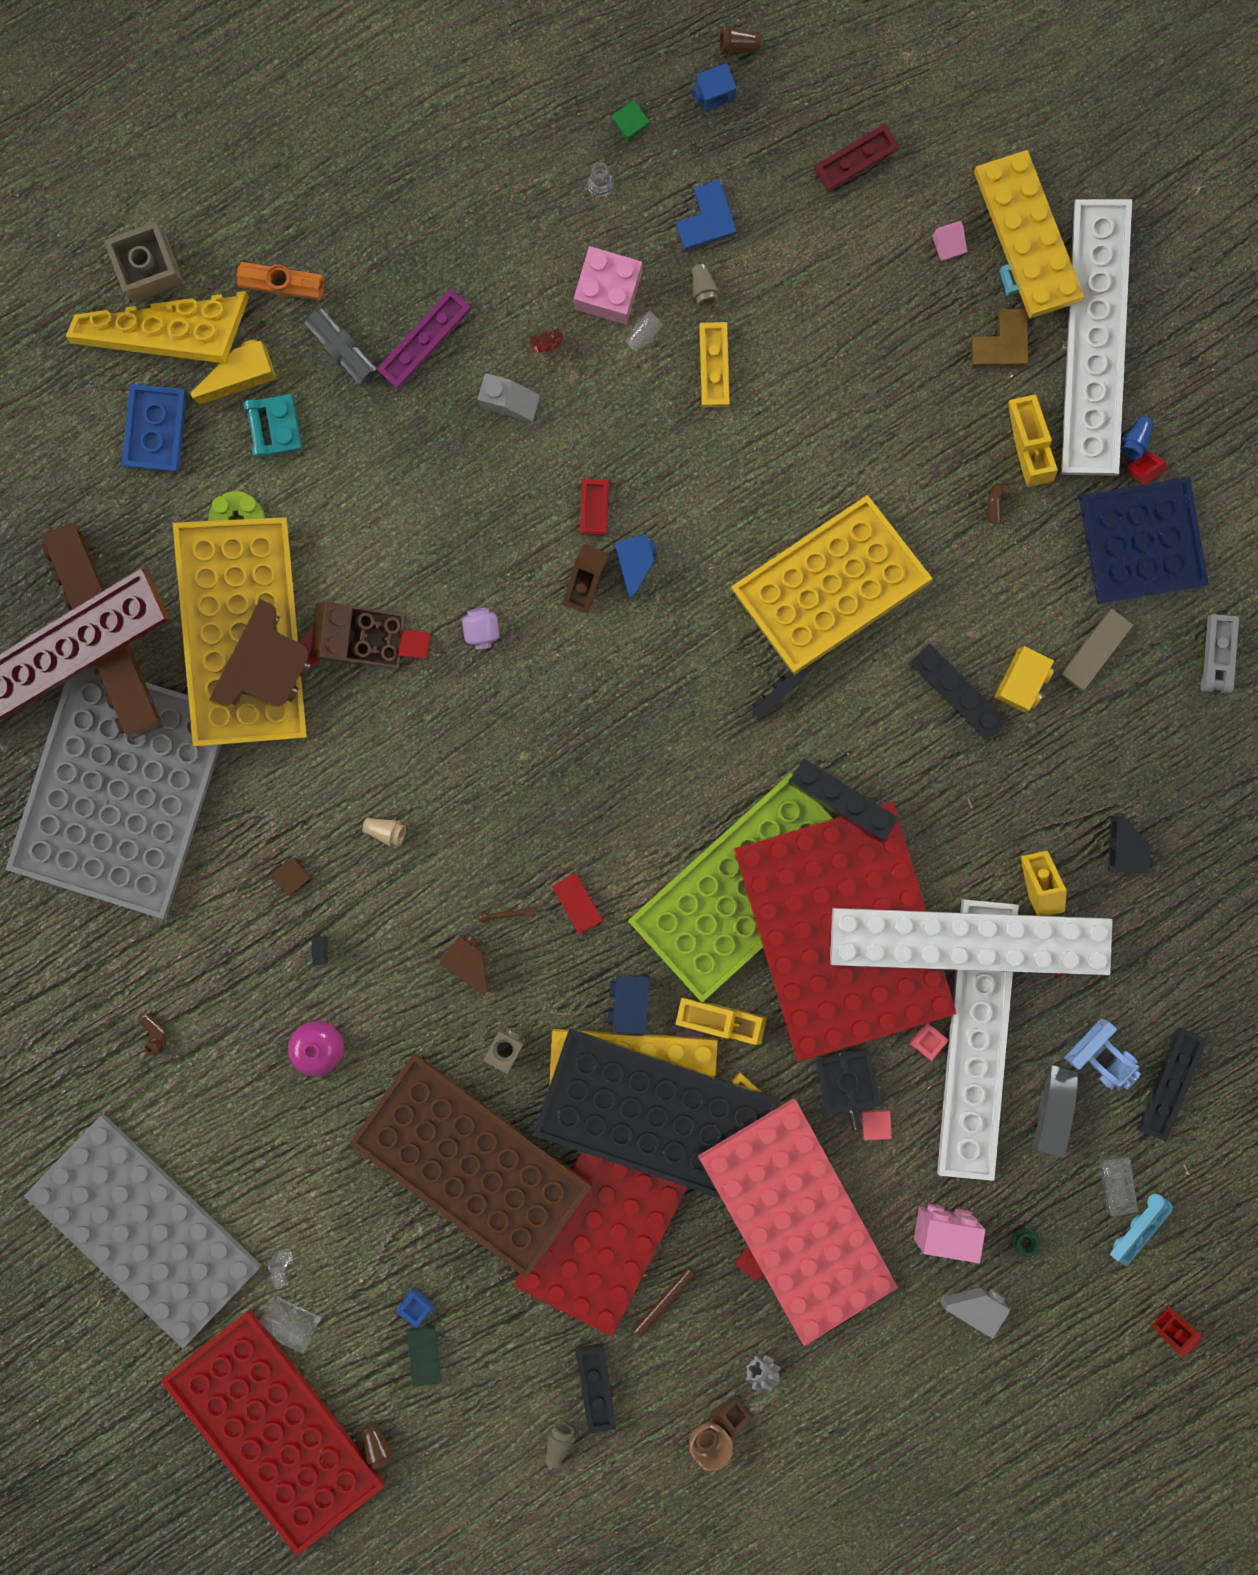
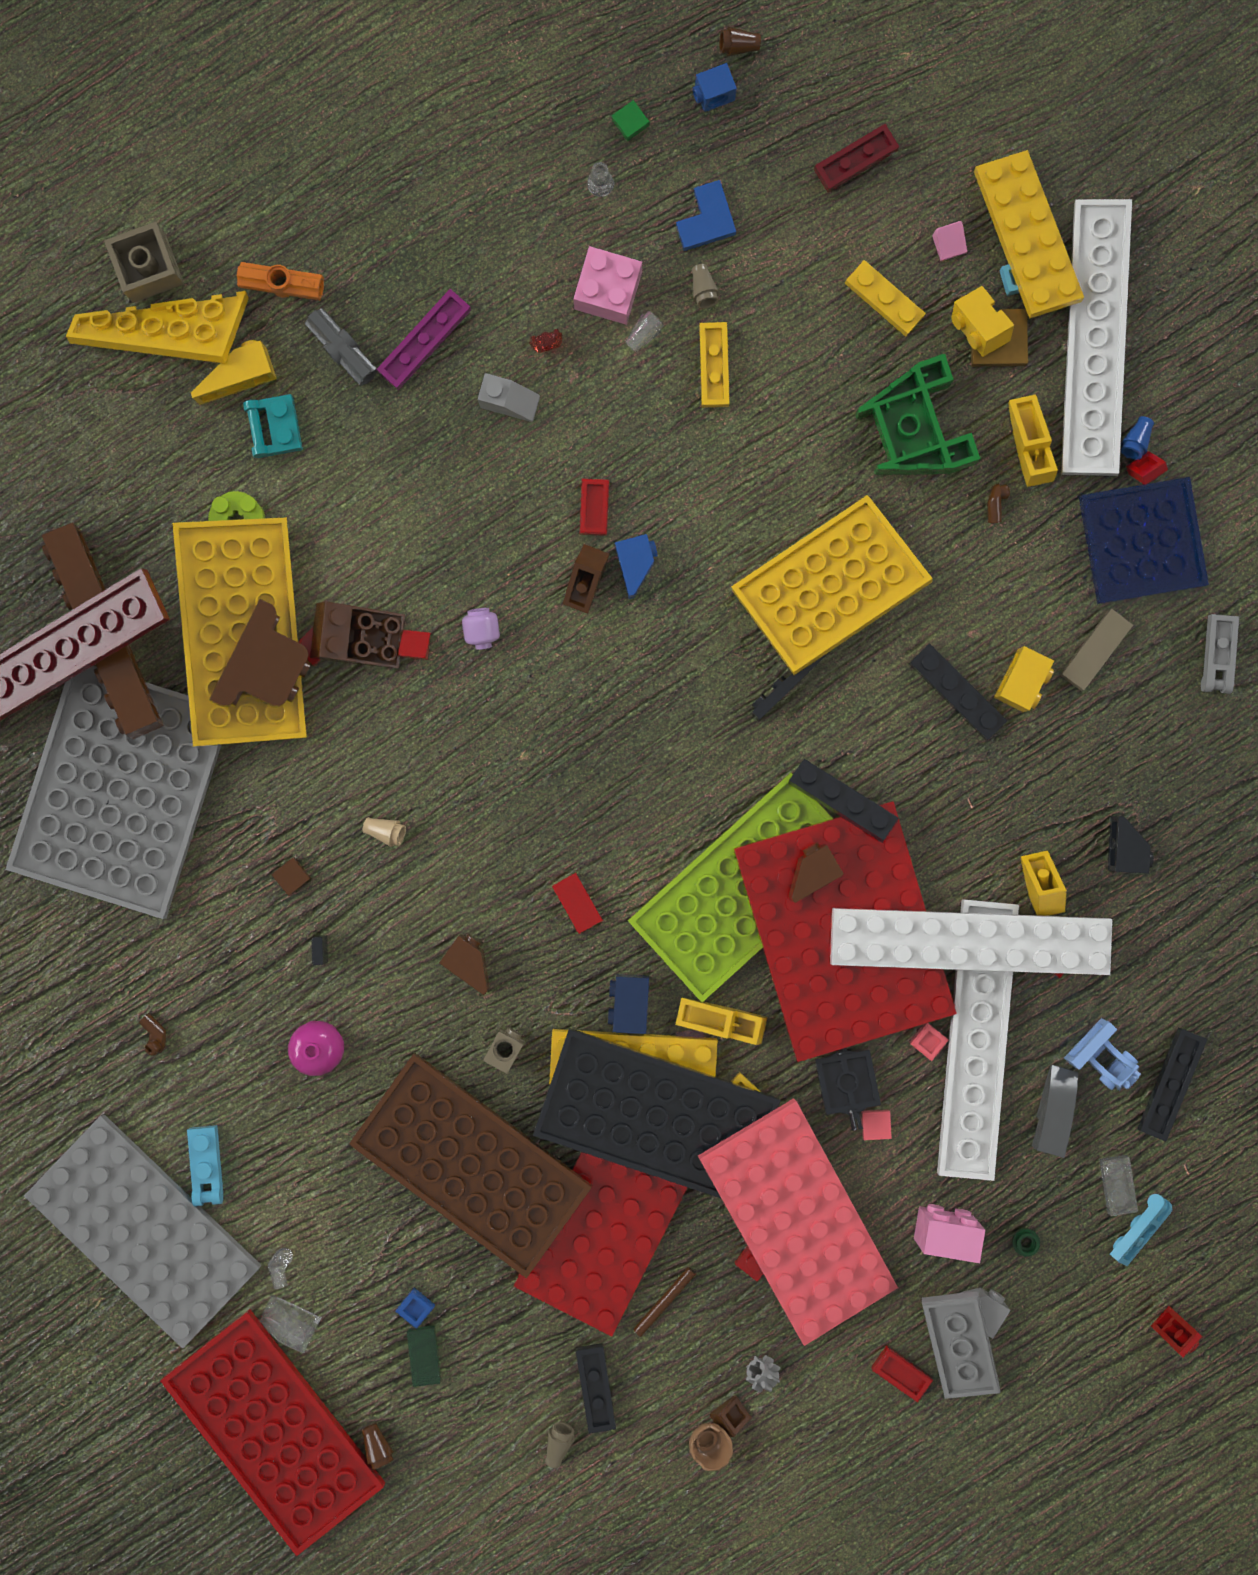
(154, 428): blue plate -> none
(205, 1164): none -> medium azure plate
(528, 911): reddish brown hinge -> none
(813, 871): none -> reddish brown slope
(885, 298): none -> yellow plate
(902, 1373): none -> red tile
(911, 426): none -> green wedge
(961, 1345): none -> light grey tile
(980, 322): none -> yellow brick

